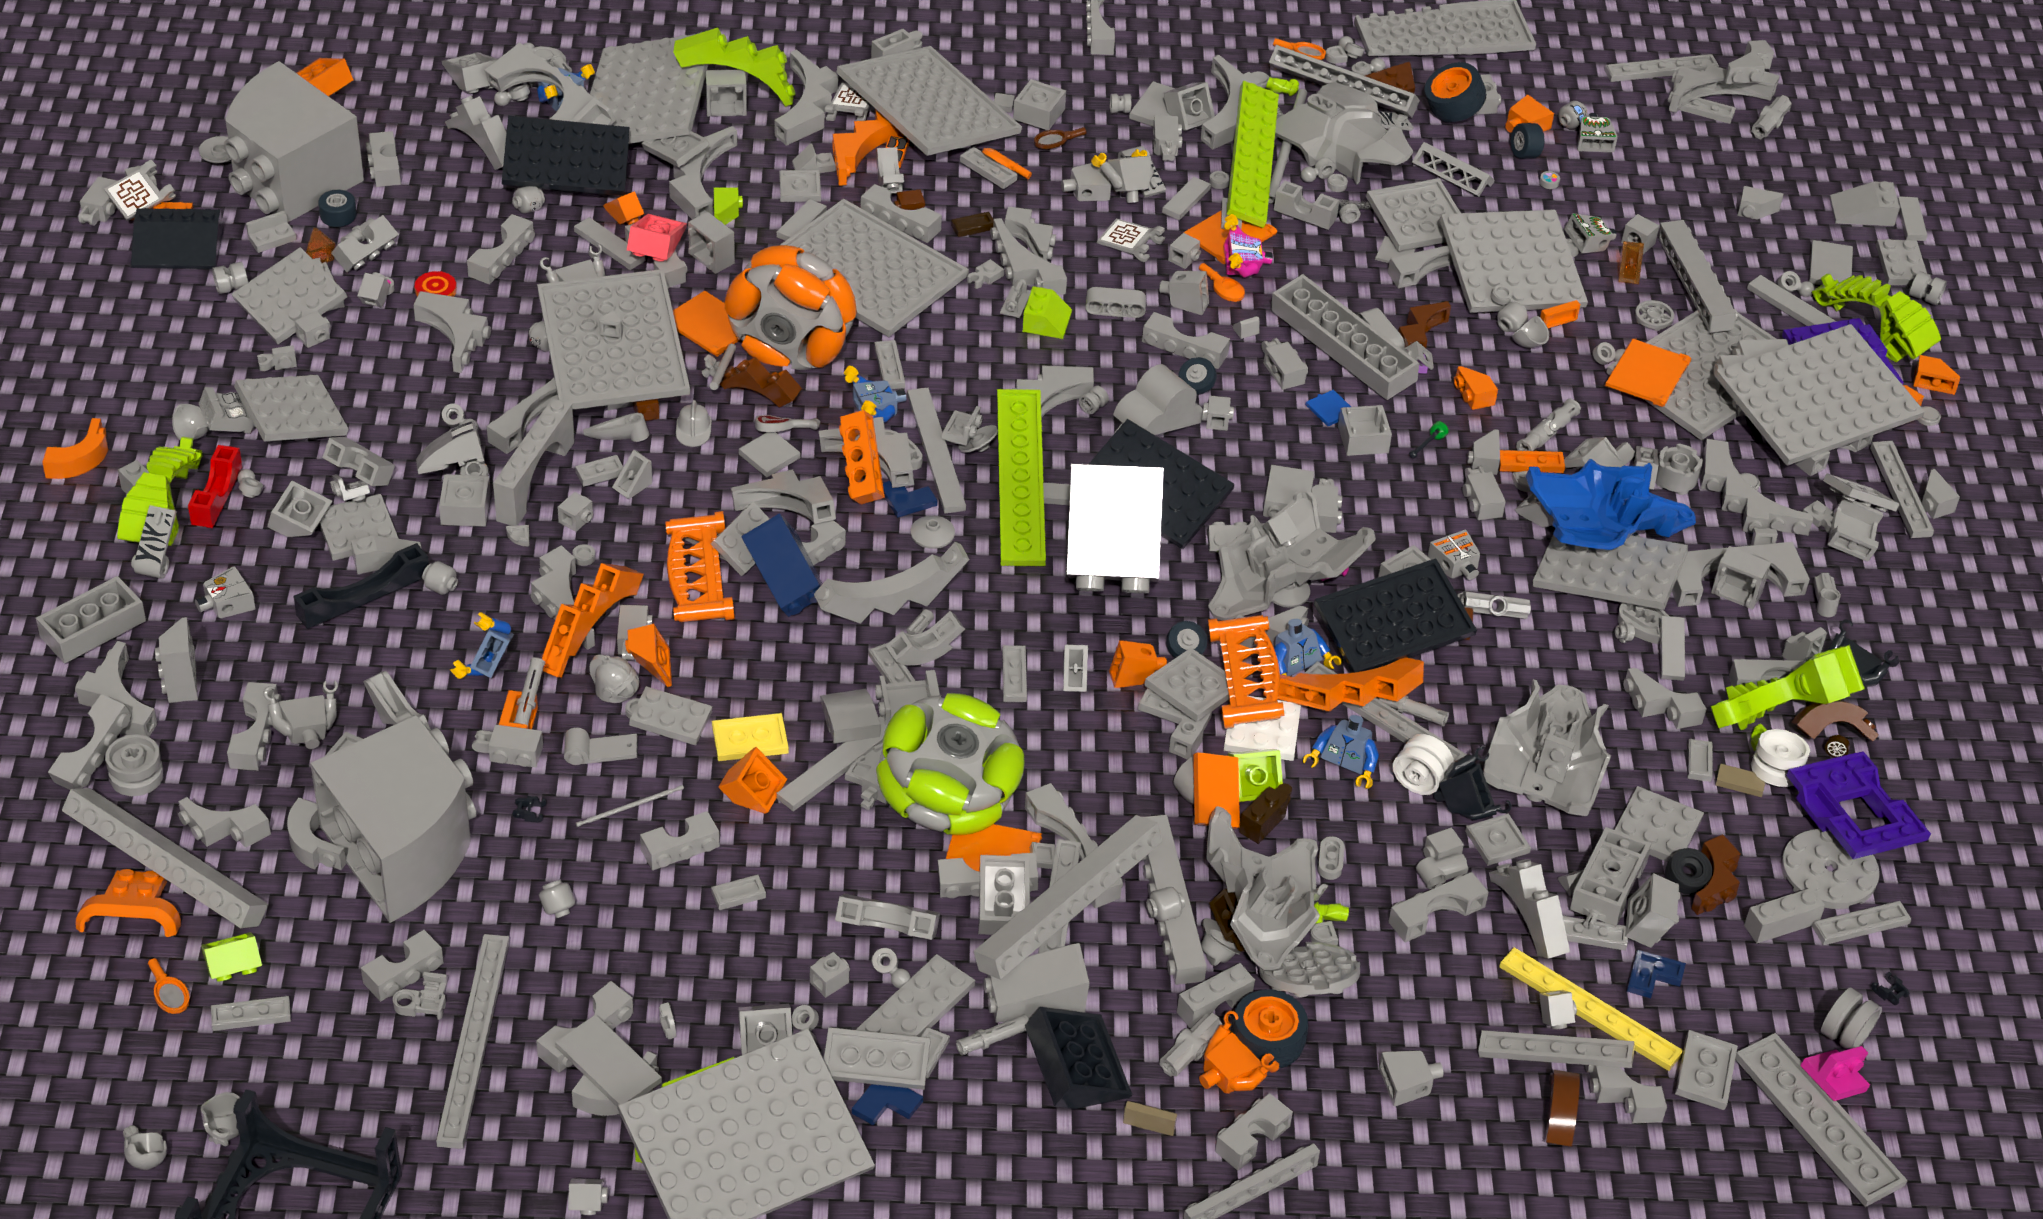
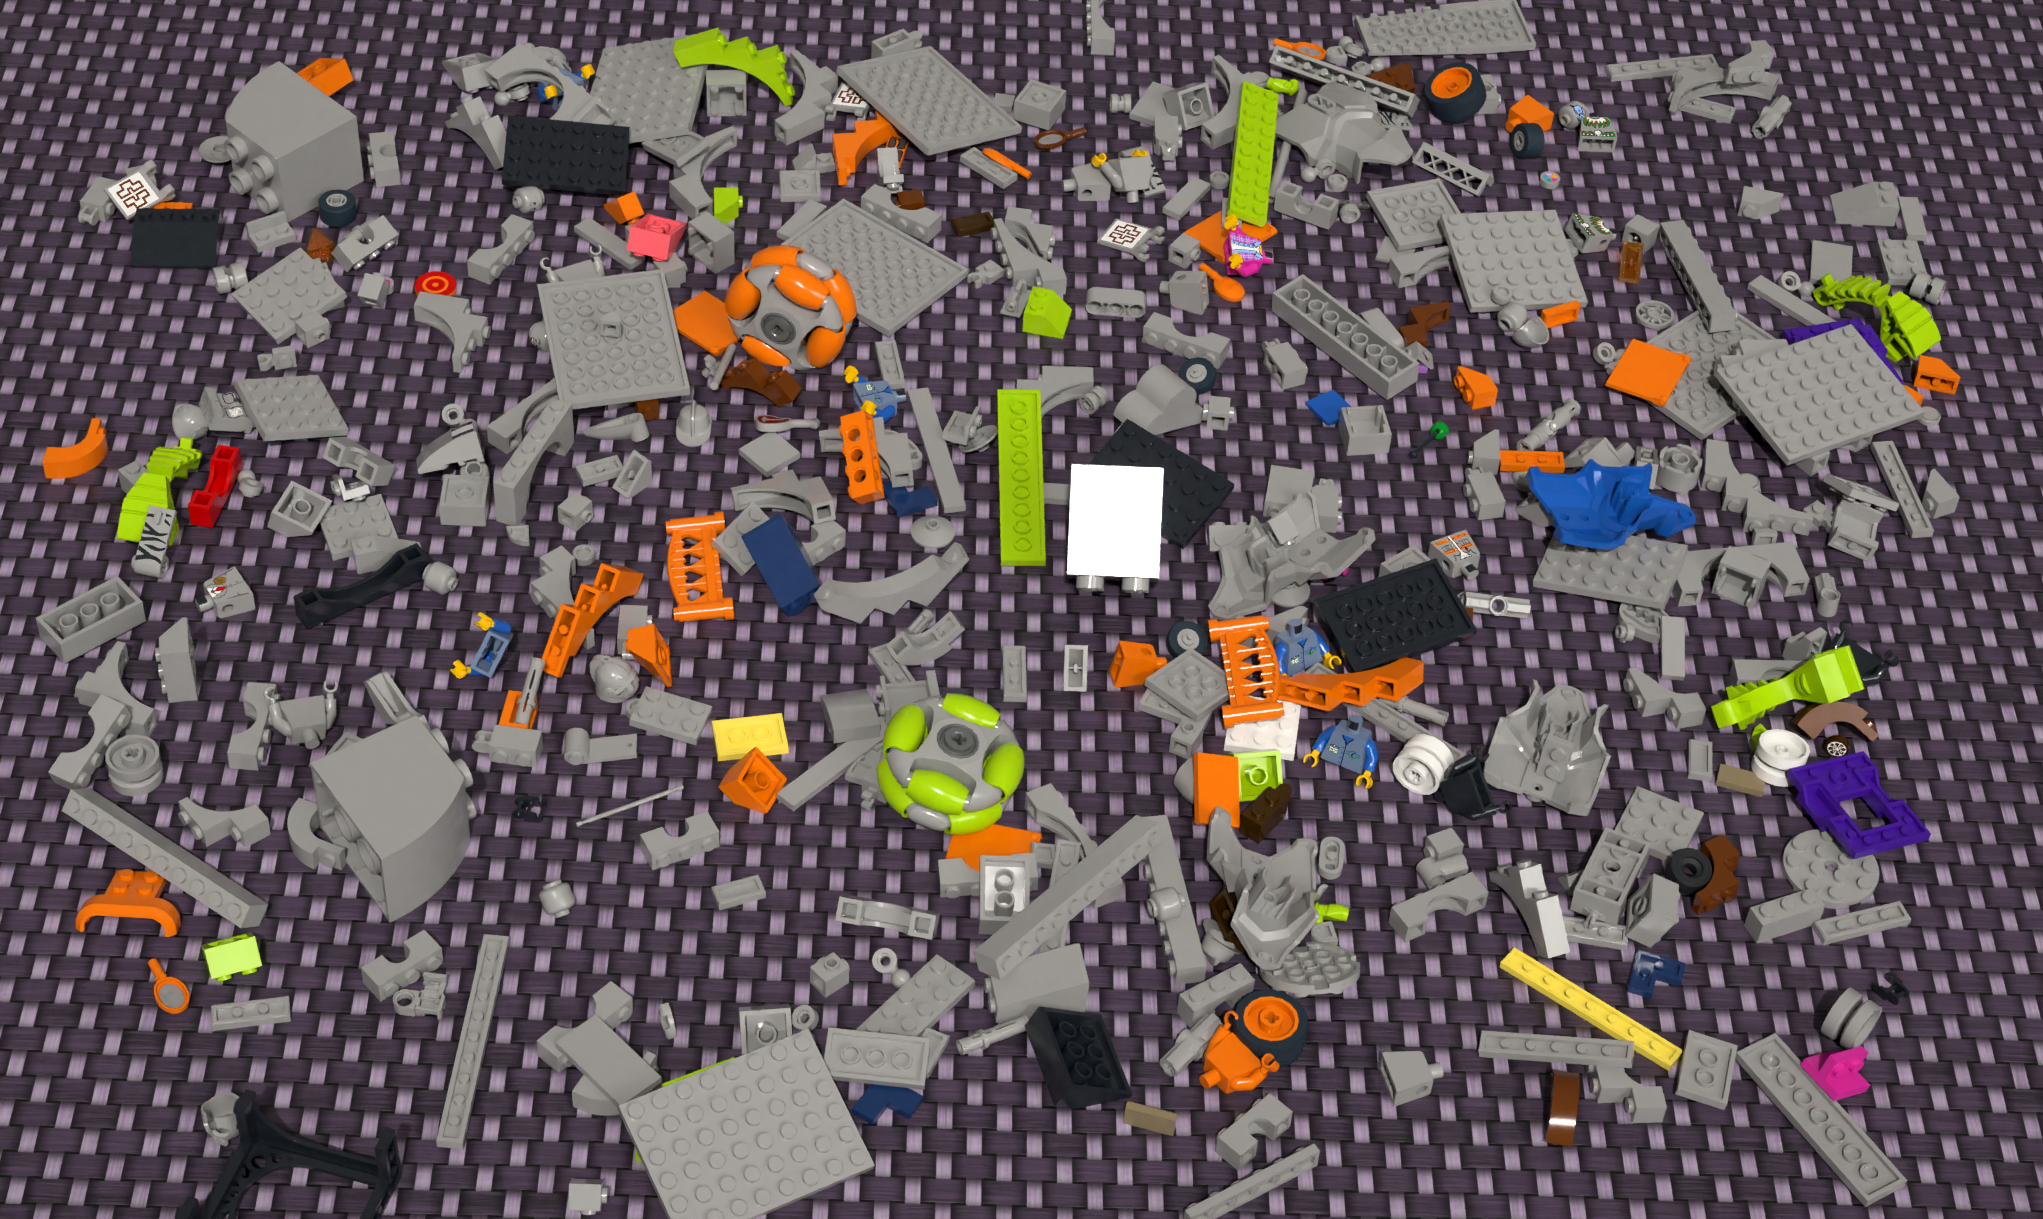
(143, 1149): light grey hair -> none
(1247, 327): light grey slope -> none
(1498, 839): light grey tile -> none
(1557, 1008): brick -> none

